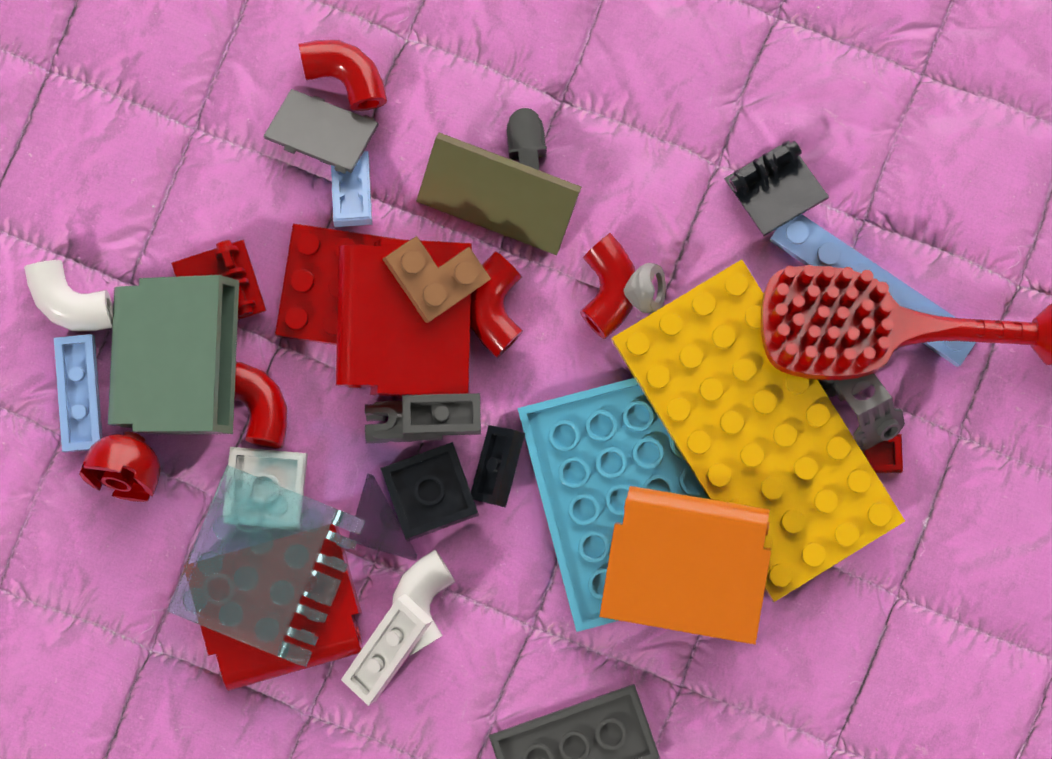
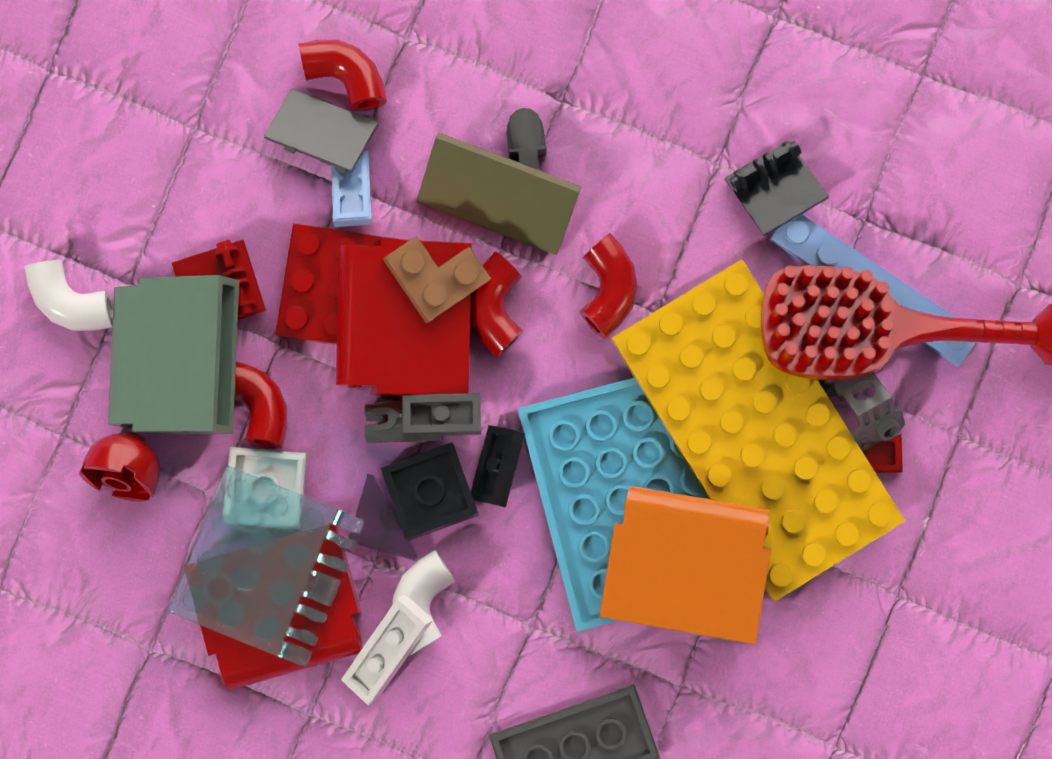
(78, 392): light blue plate -> none
(641, 291): light grey piece -> none

